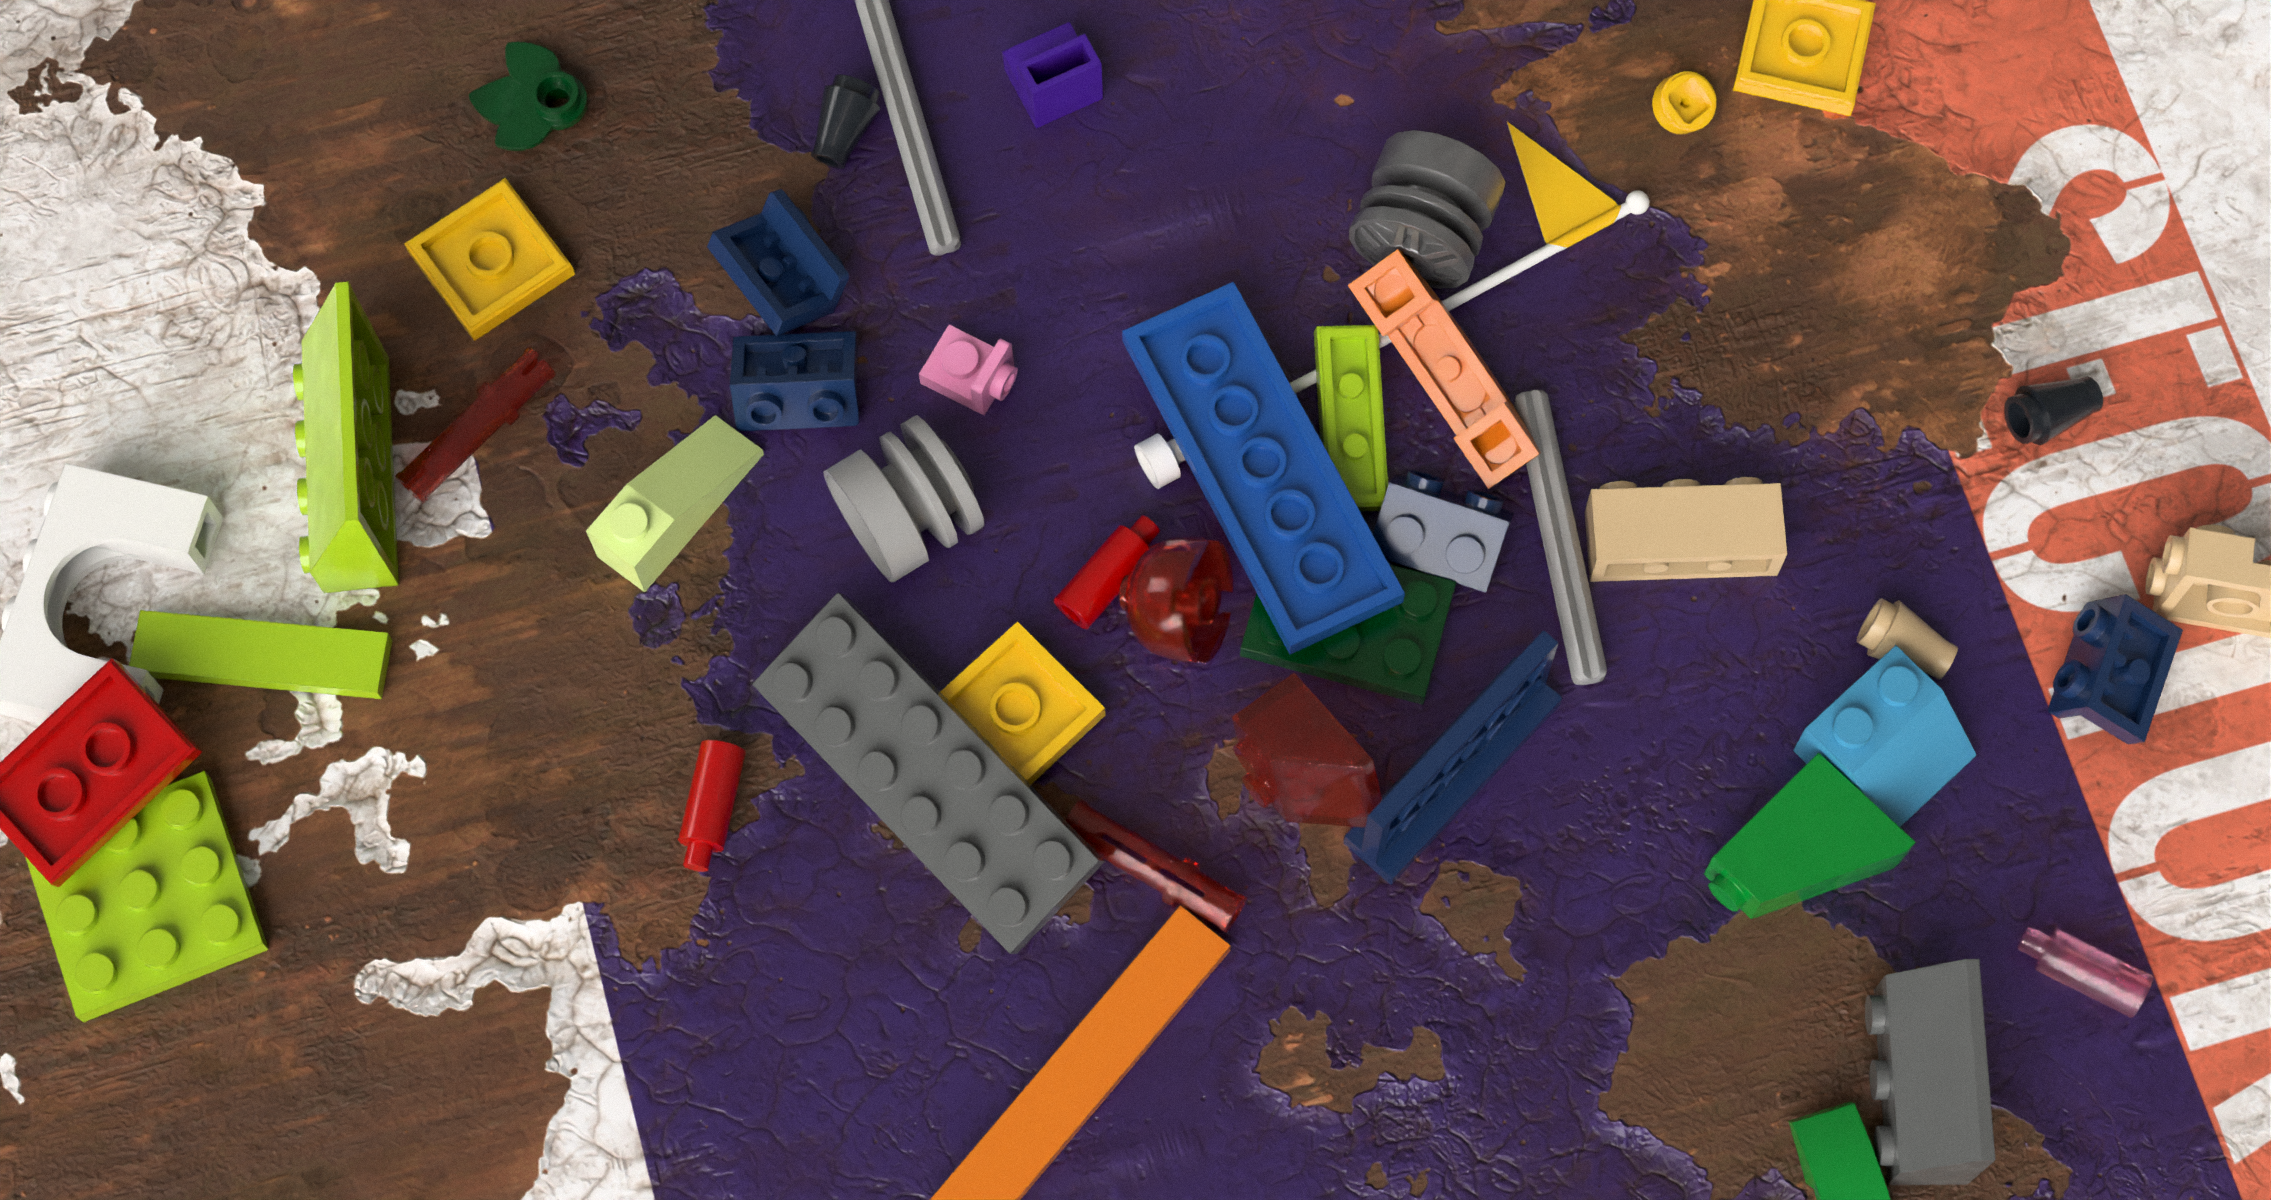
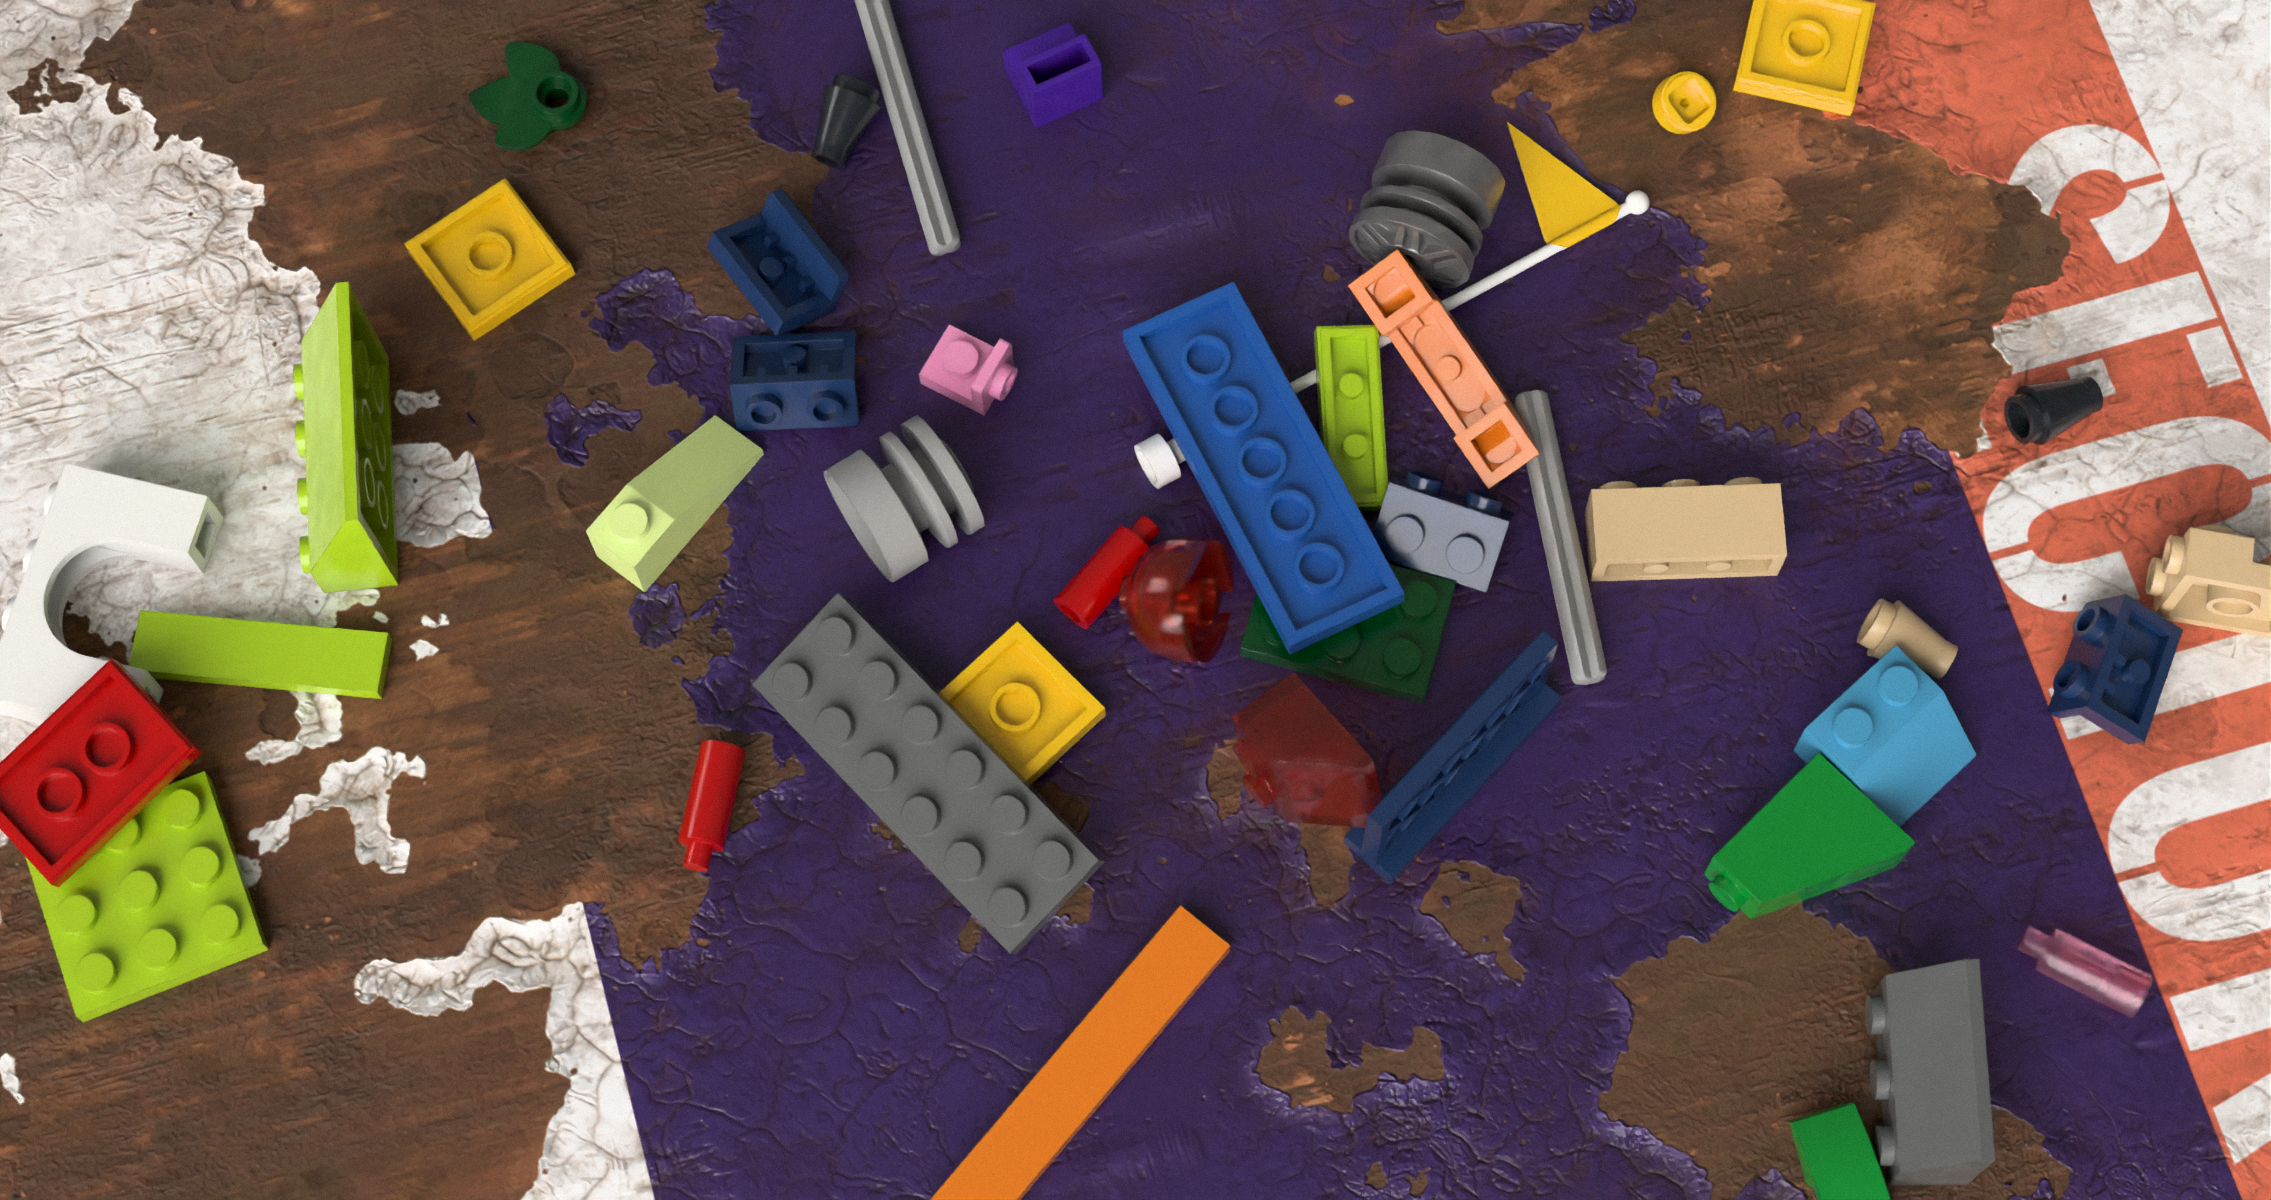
(476, 424): clear red pin -> none
(1219, 903): clear red pin -> none

